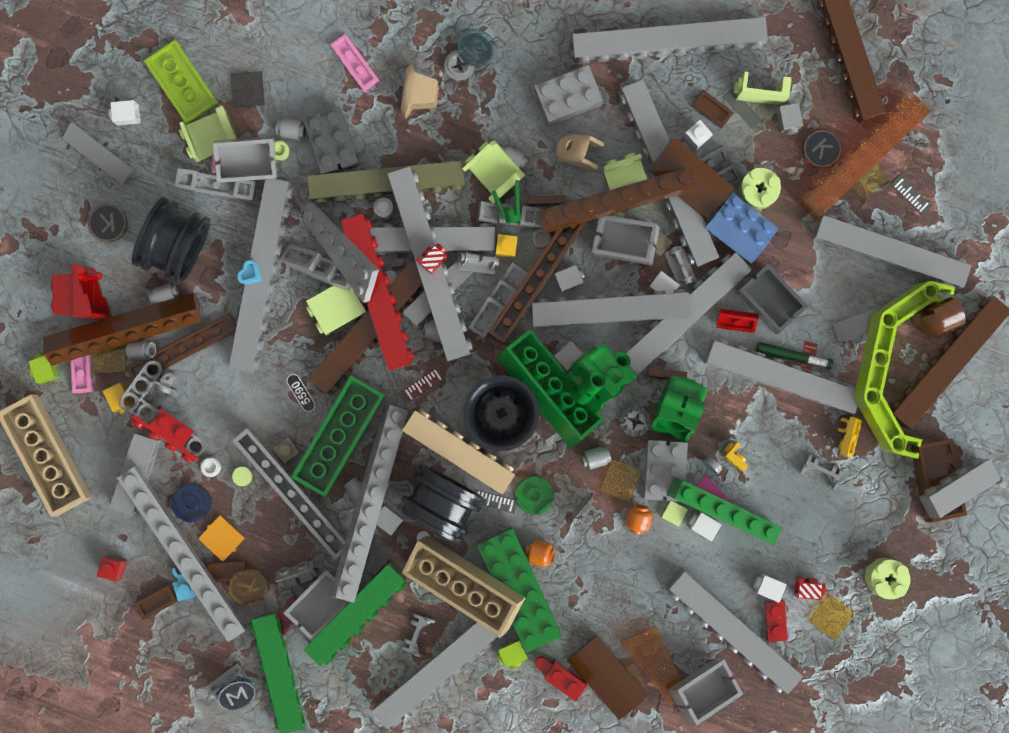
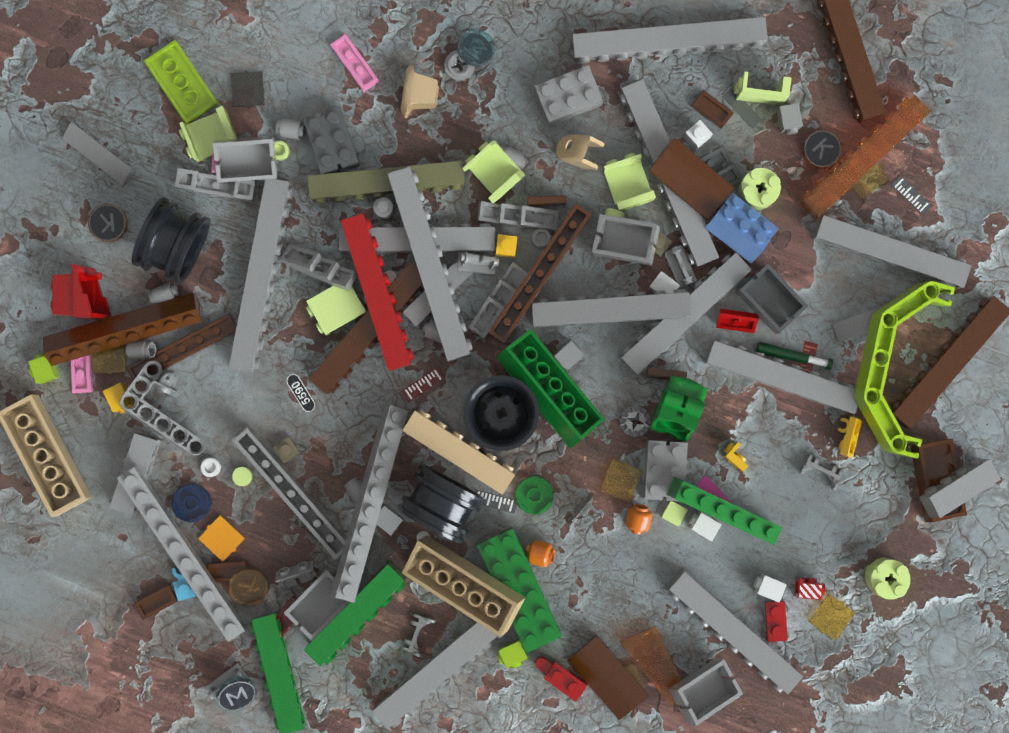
(111, 568): red brick -> none
(124, 112): white brick -> none
(169, 431): red bracket -> none
(249, 273): medium azure tile -> none
(338, 436): green brick -> none
(347, 257): light grey wing -> none
(432, 258): red brick -> none
(512, 213): green plant -> none
(569, 278): light grey brick -> none
(596, 457): light grey brick -> none
(600, 376): green piece -> none
(617, 200): reddish brown brick -> none
(712, 465): light grey tile -> none
(940, 317): reddish brown brick -> none

